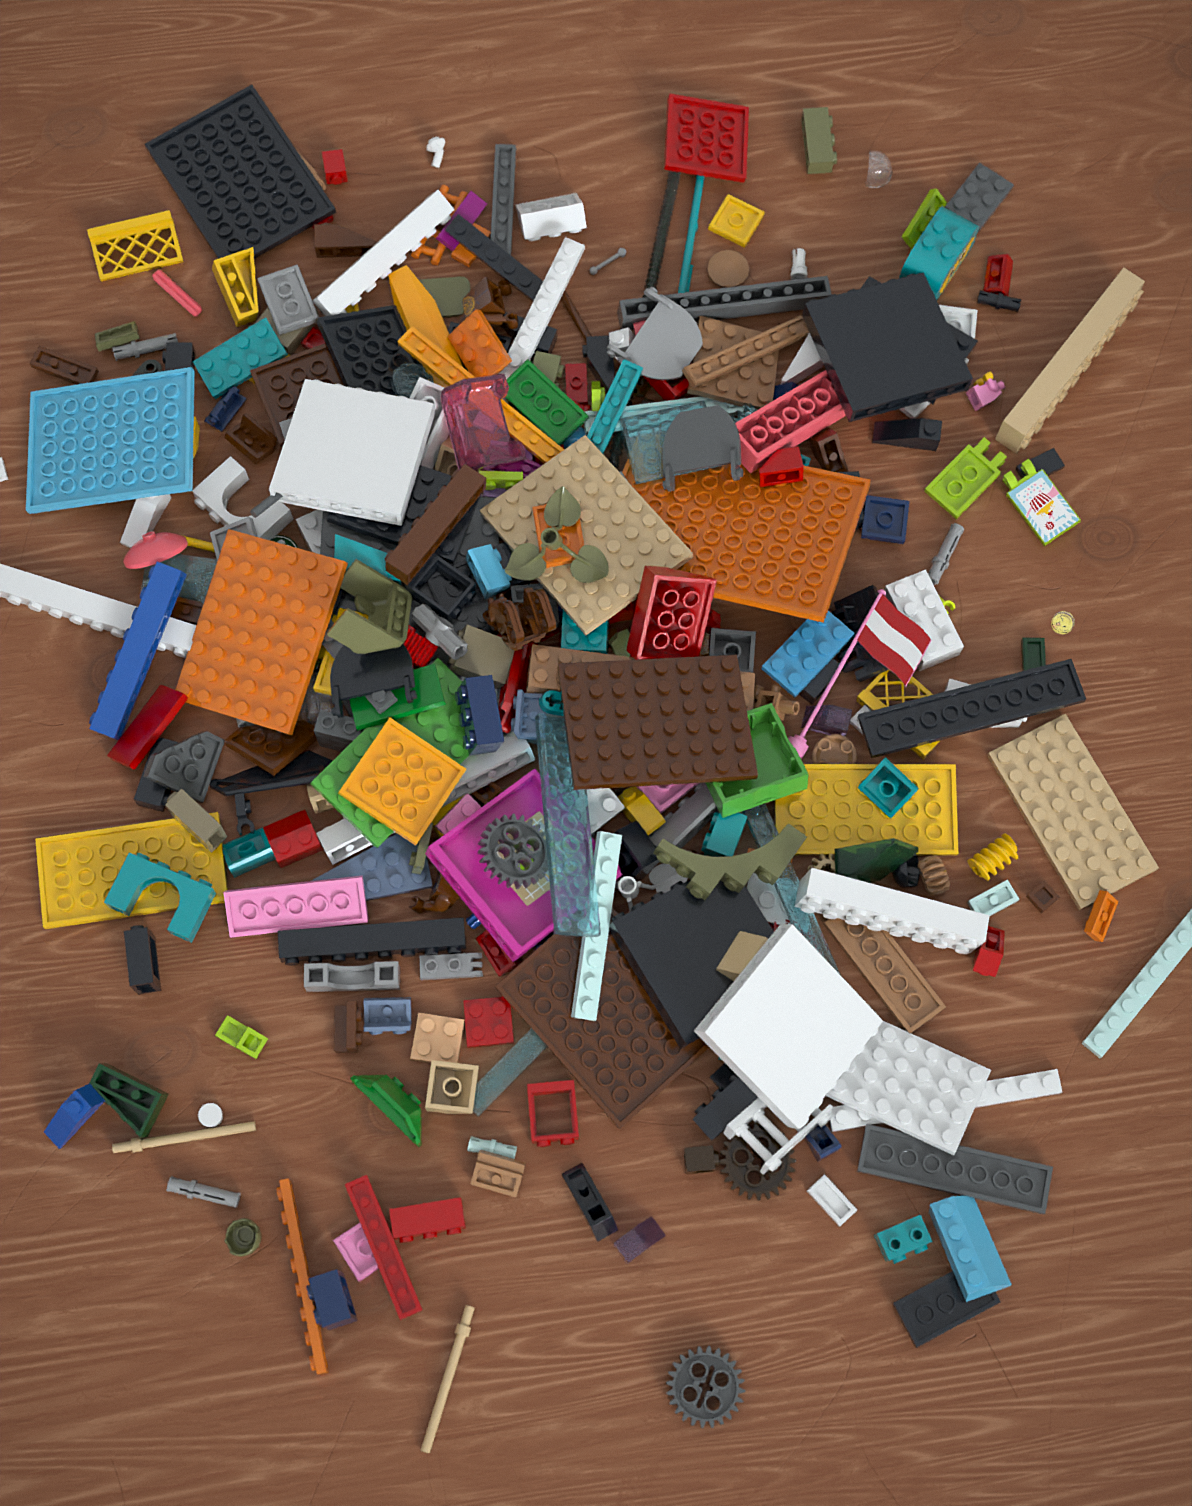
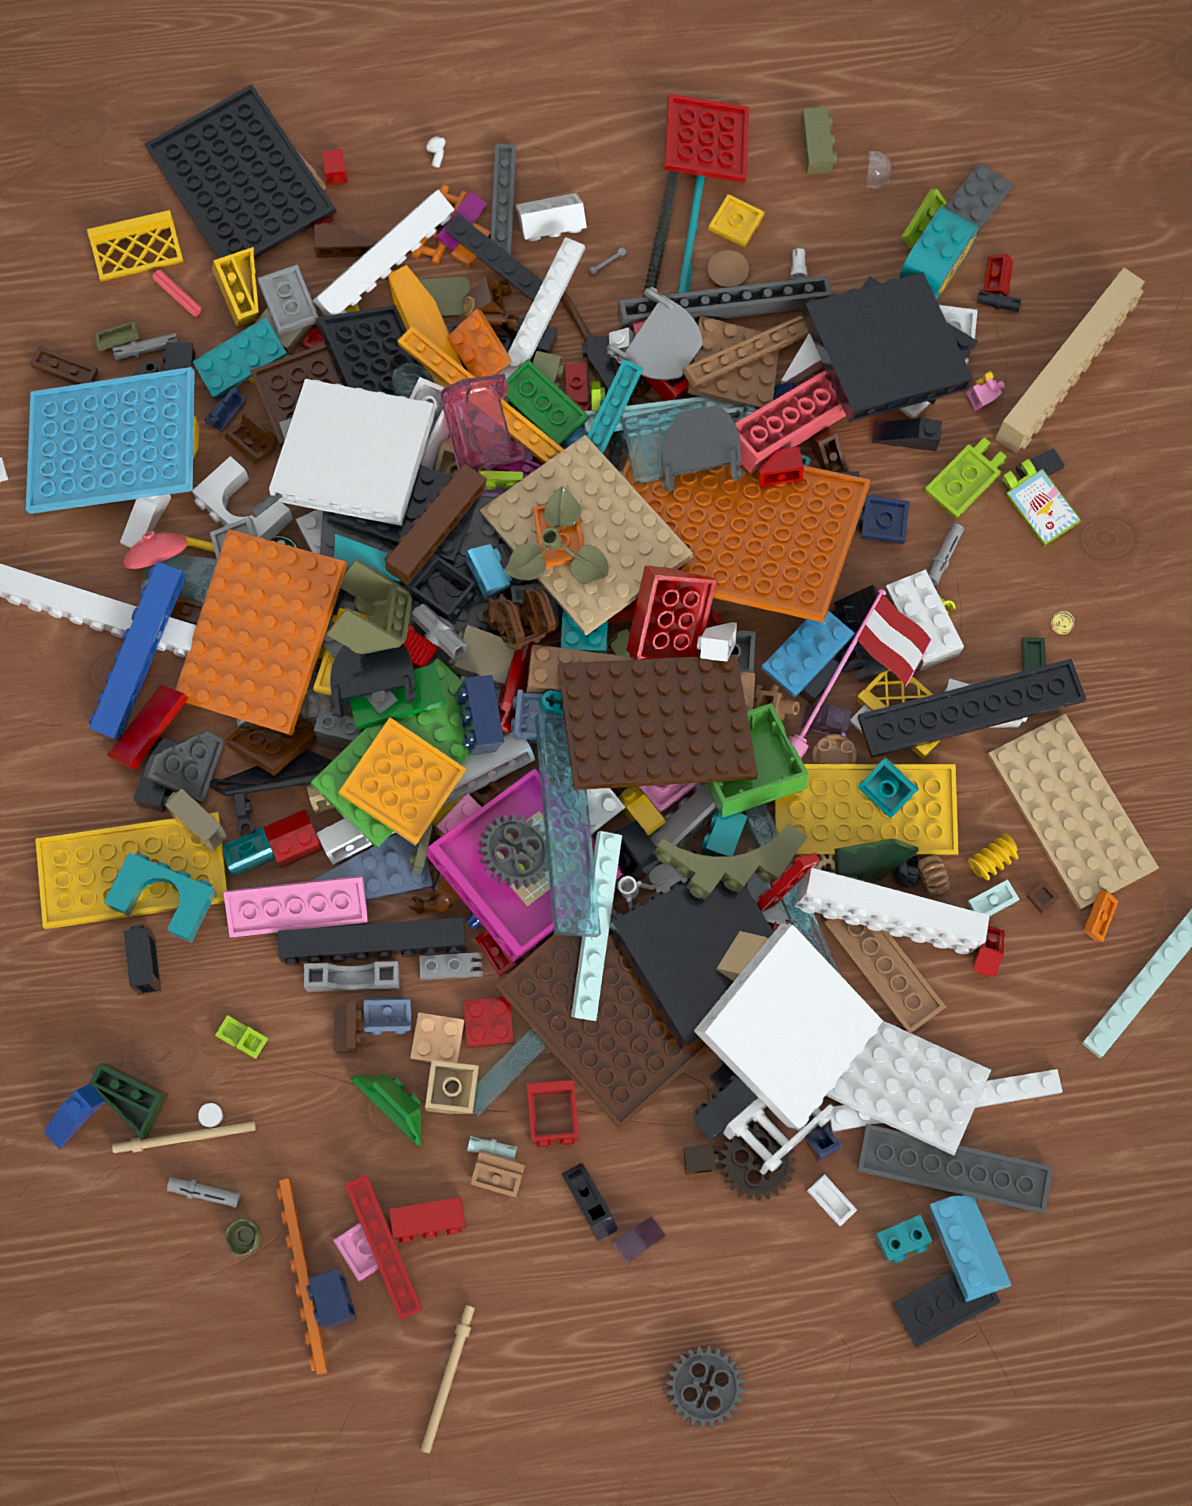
(718, 642): none -> white slope
(789, 879): none -> red plate

